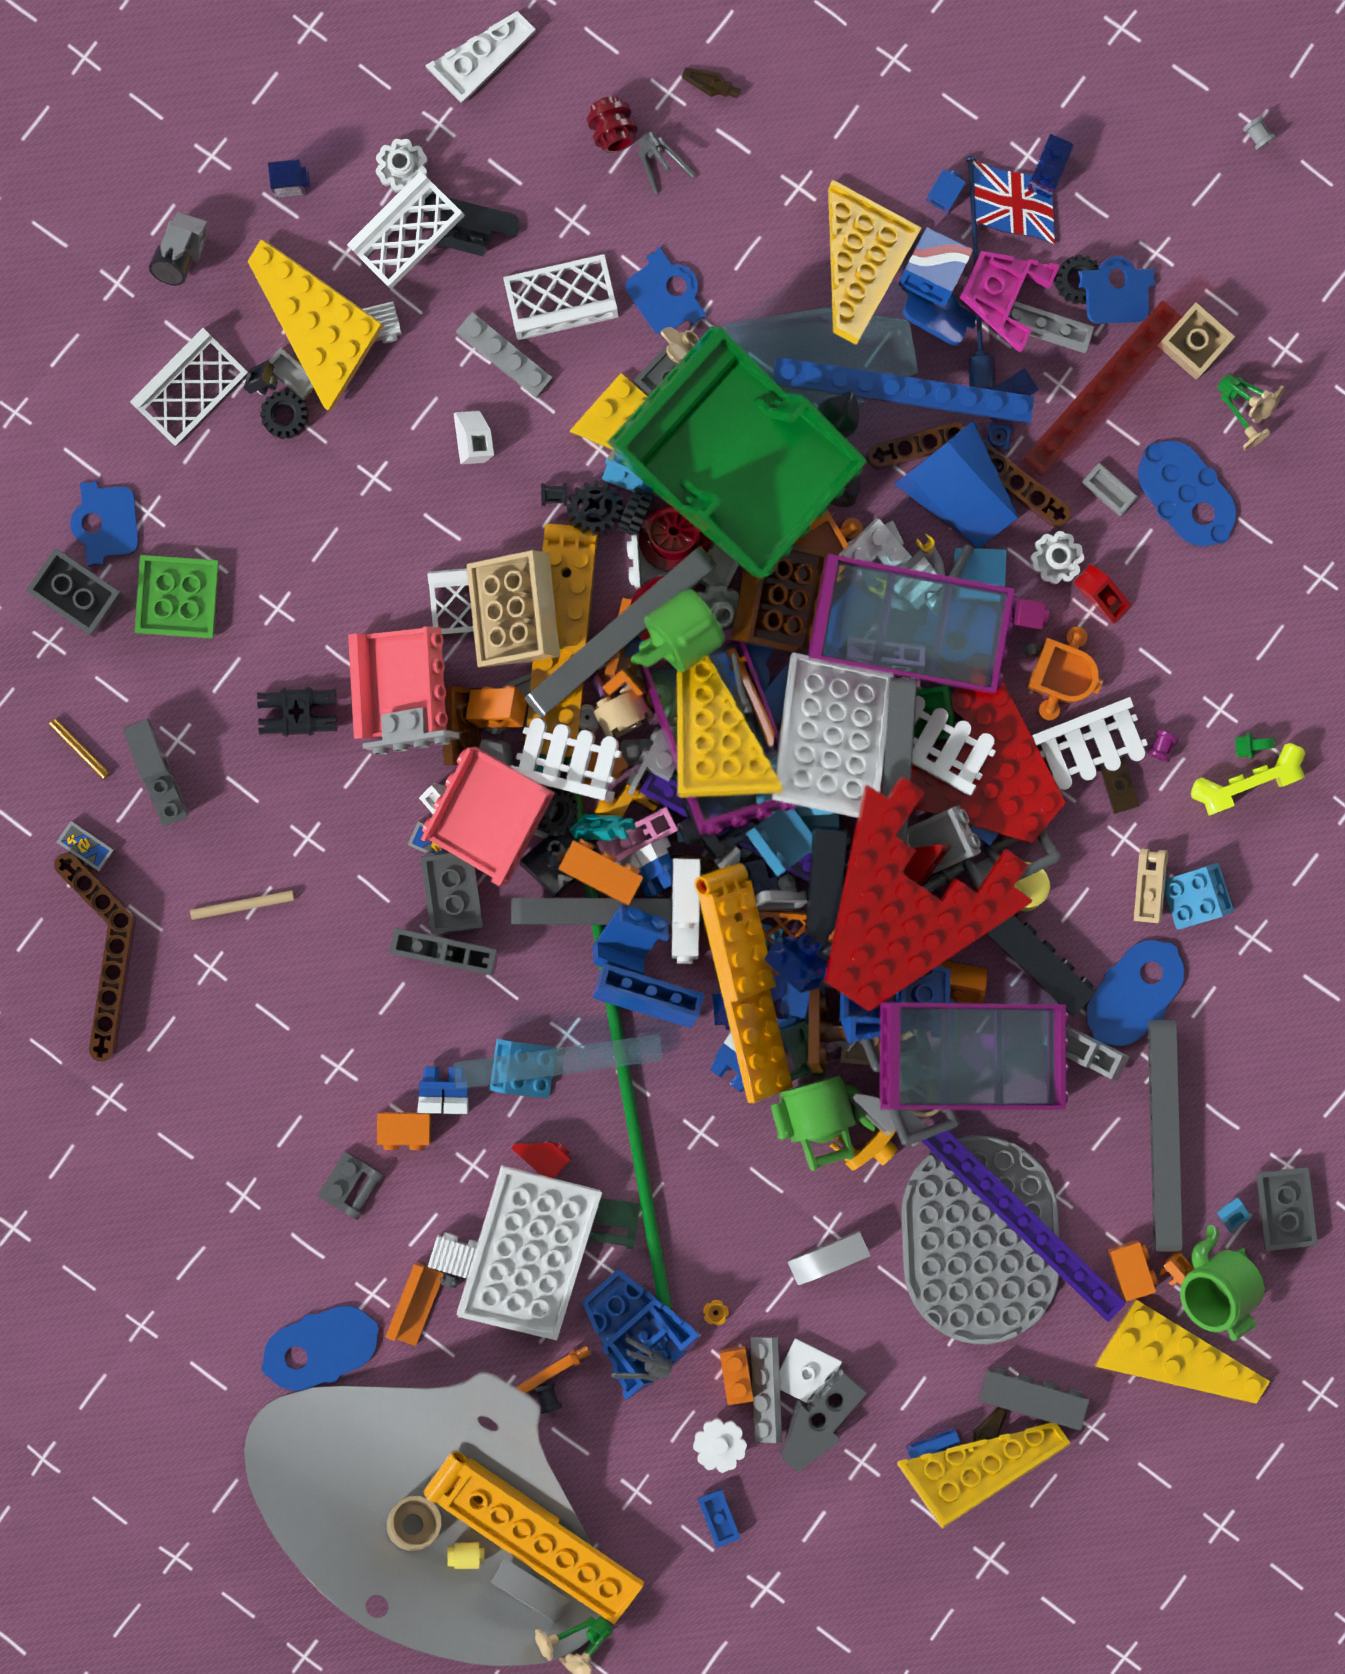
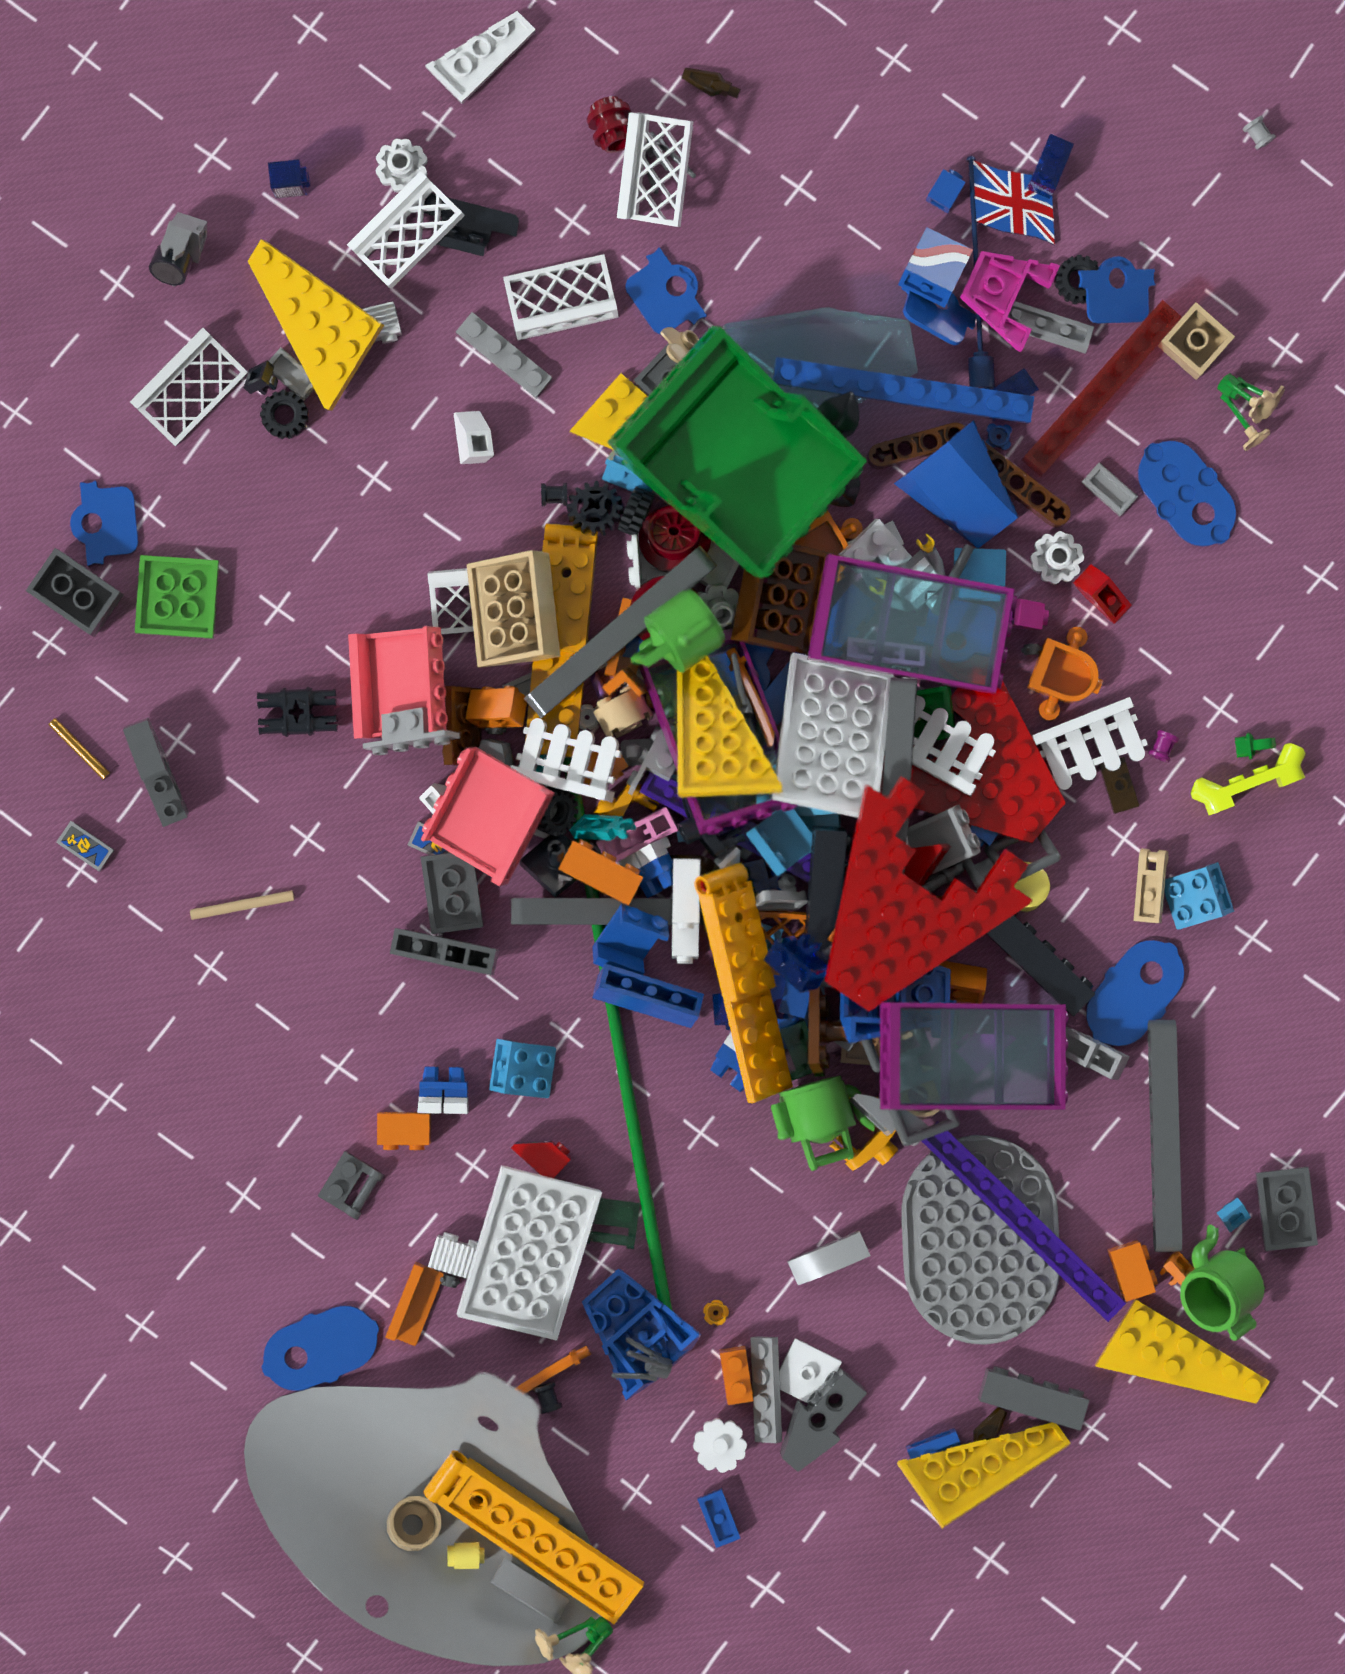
(110, 957): reddish brown beam -> none
(557, 1061): clear light blue tile -> none
(634, 170): none -> white fence
(865, 256): yellow wing -> none

